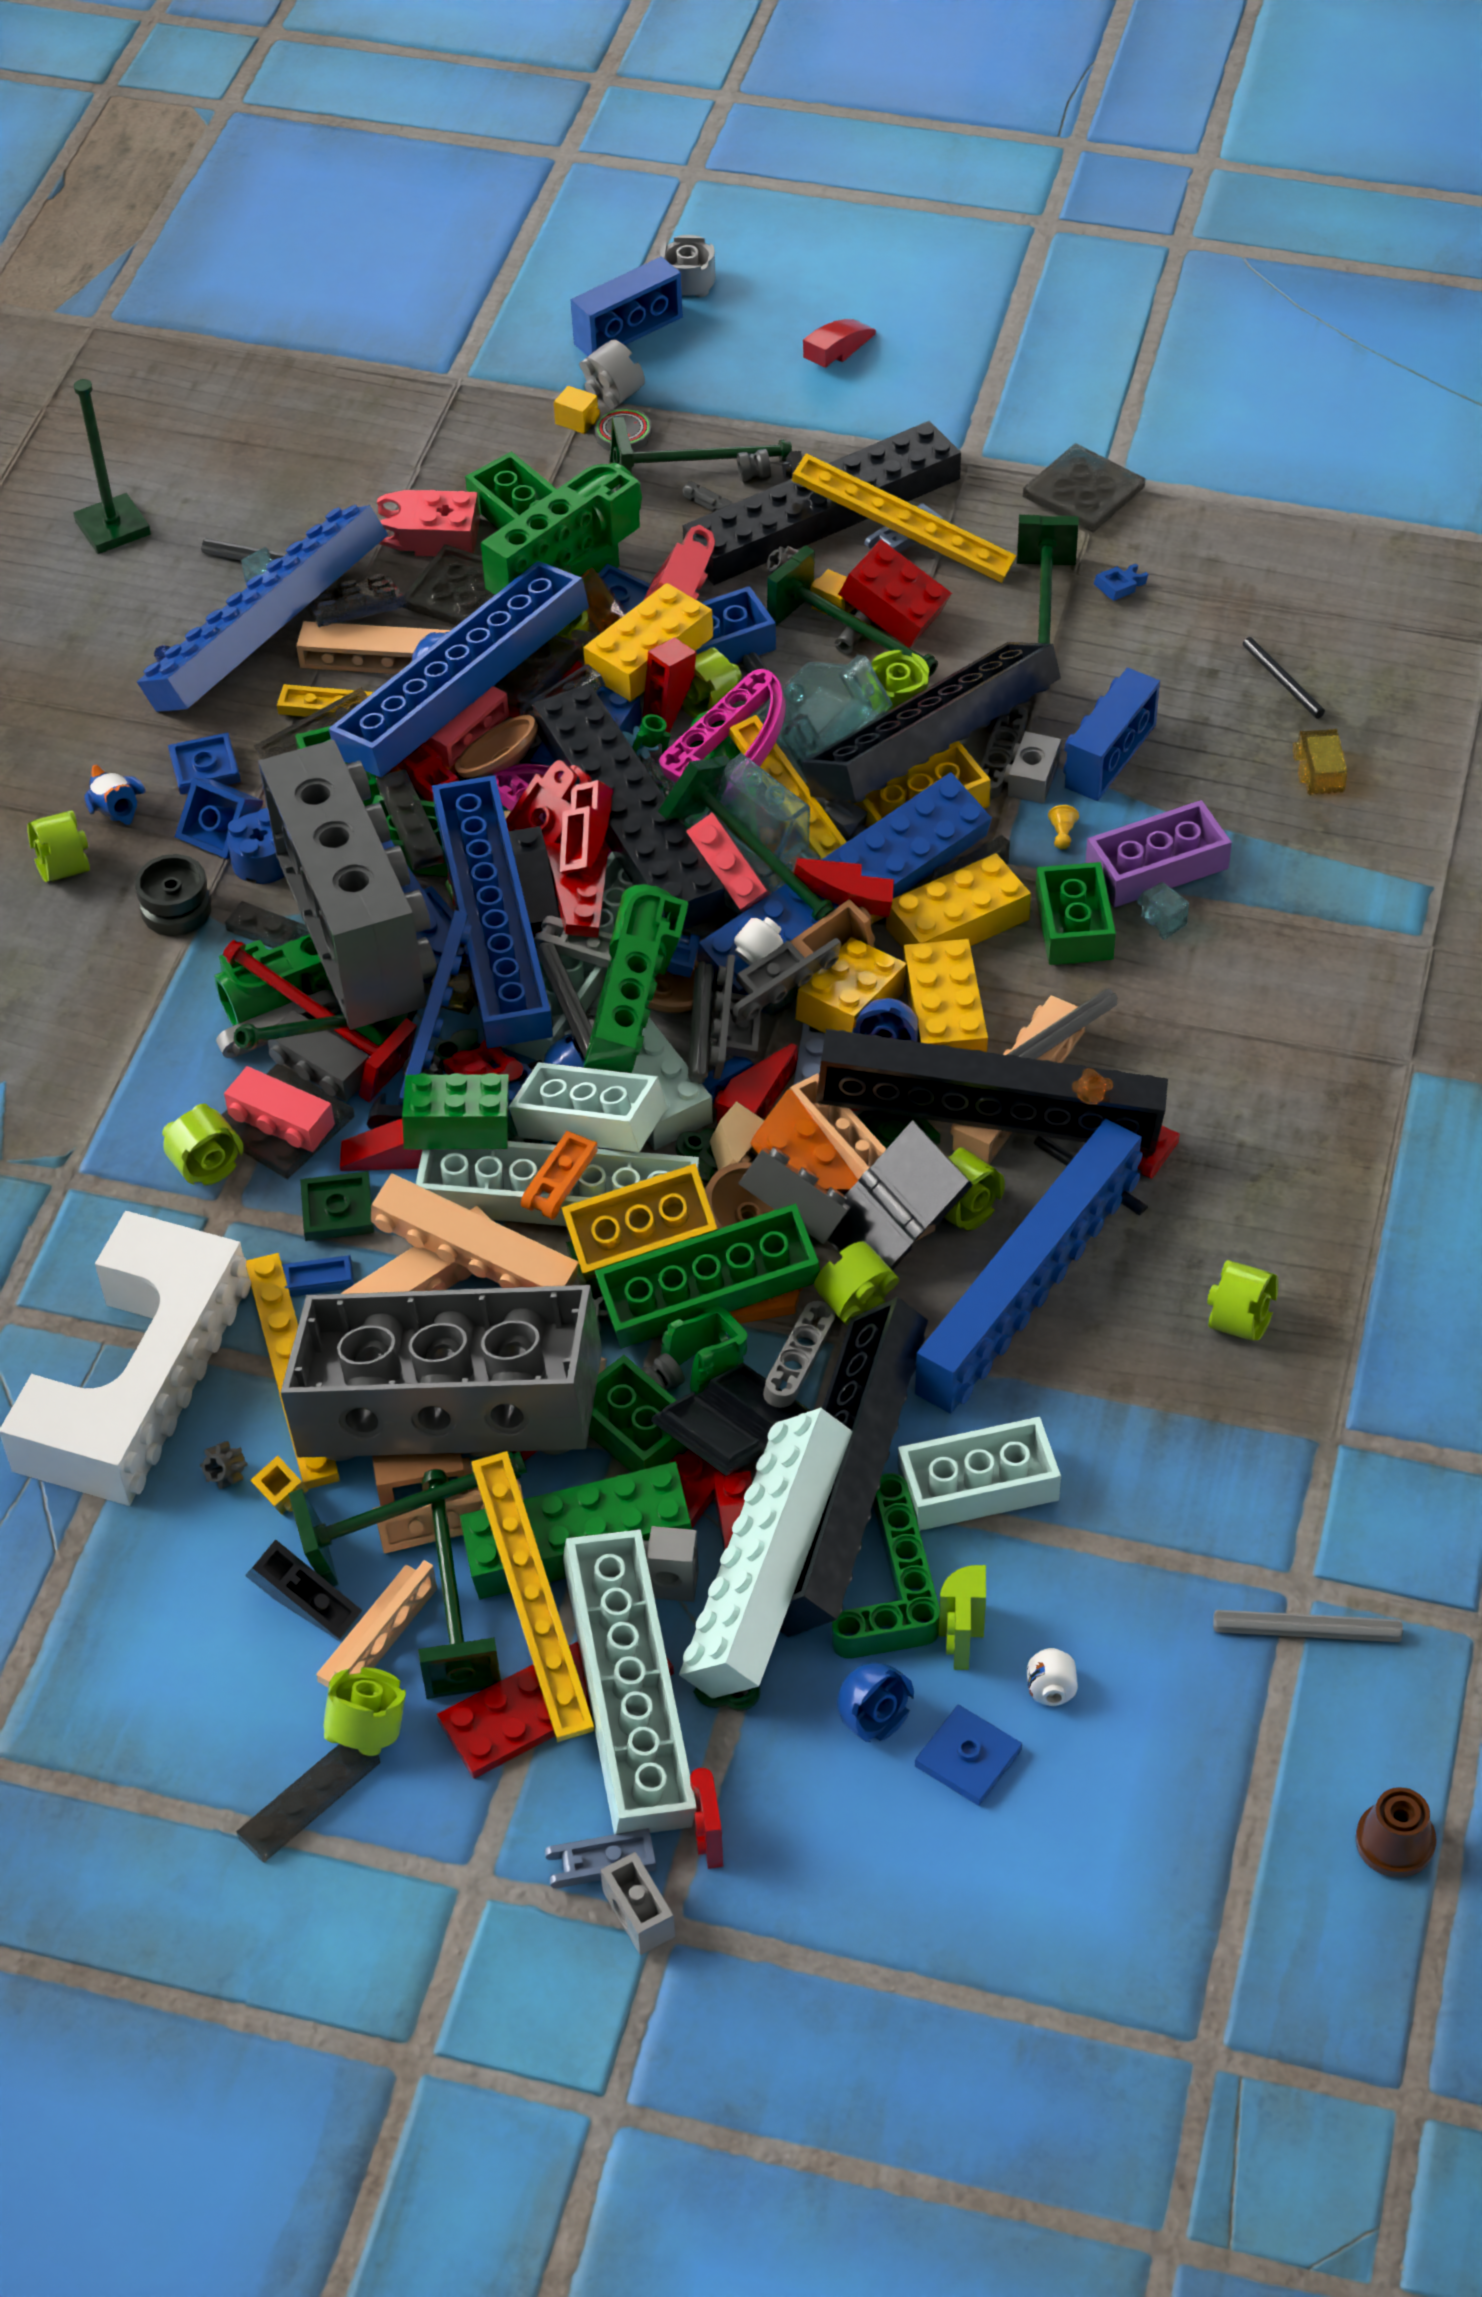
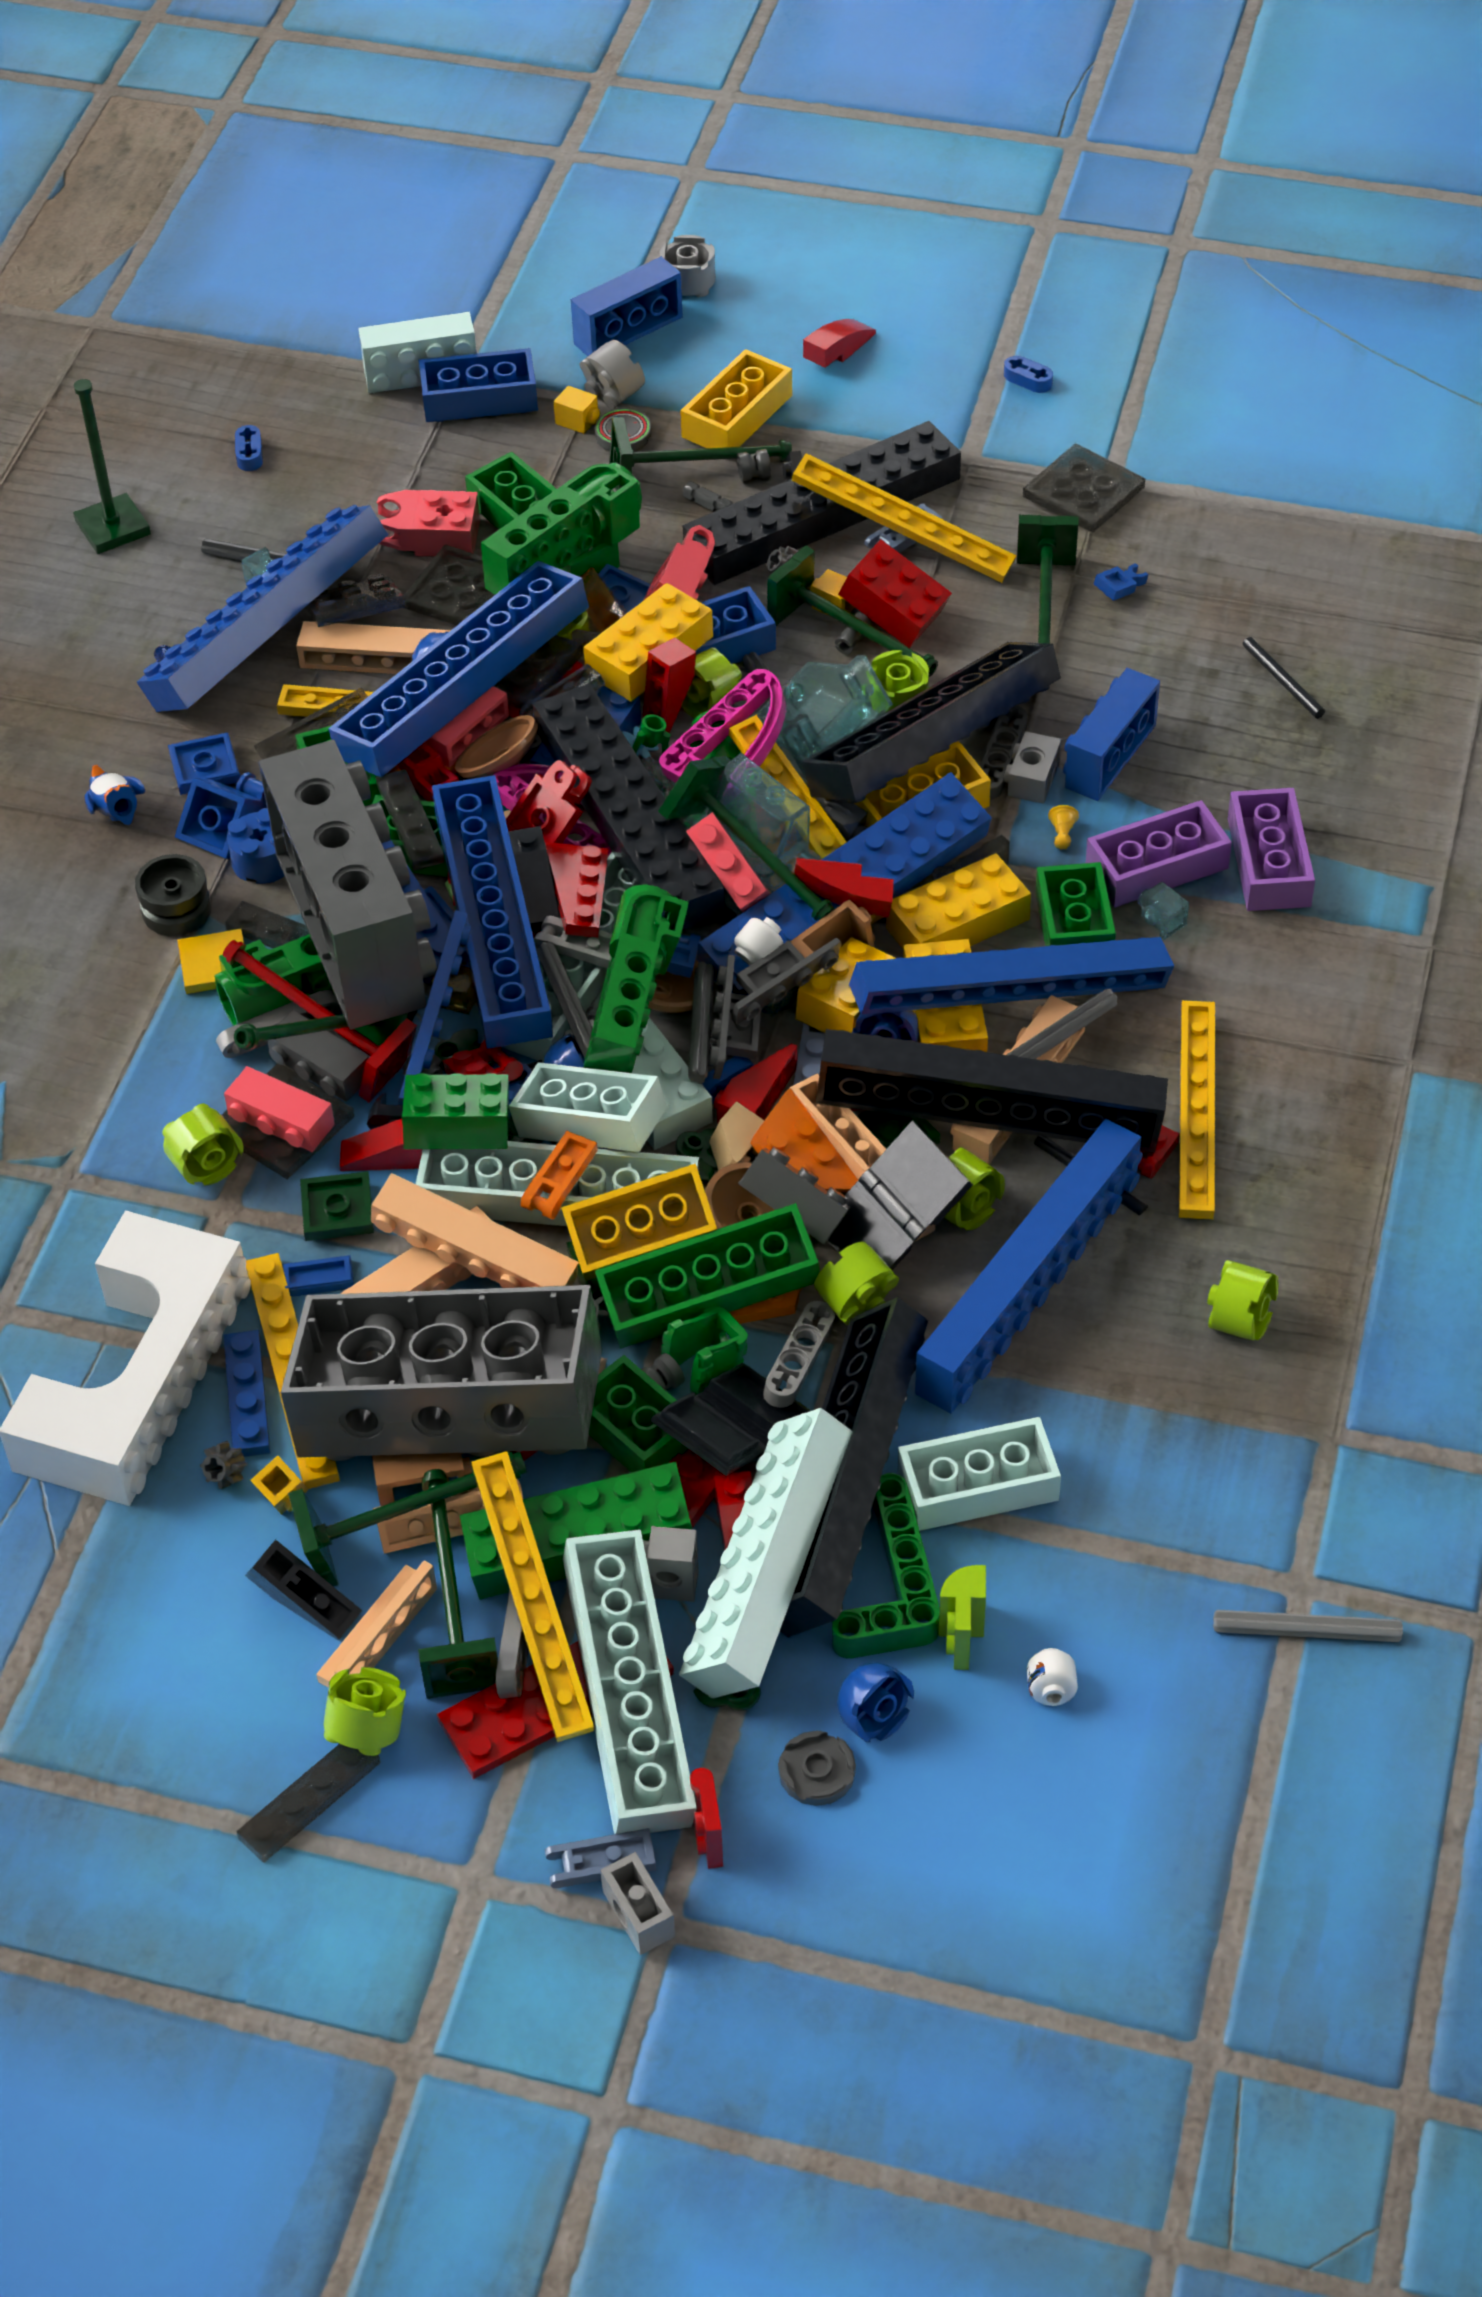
(58, 846): lime brick -> none
(201, 958): none -> yellow tile
(245, 448): none -> blue beam
(246, 1393): none -> blue plate
(250, 785): none -> blue bush
(394, 349): none -> light aqua brick
(478, 385): none -> blue brick
(512, 1655): none -> dark grey beam
(584, 826): red slope -> none
(736, 402): none -> yellow brick
(817, 1768): none -> dark grey tile
(968, 1754): blue plate -> none
(1010, 975): none -> blue brick
(1028, 374): none -> blue beam
(1089, 1093): clear orange plate -> none
(1197, 1111): none -> yellow plate
(1270, 849): none -> medium lavender brick
(1321, 761): clear yellow brick -> none
(1397, 1834): reddish brown piece -> none

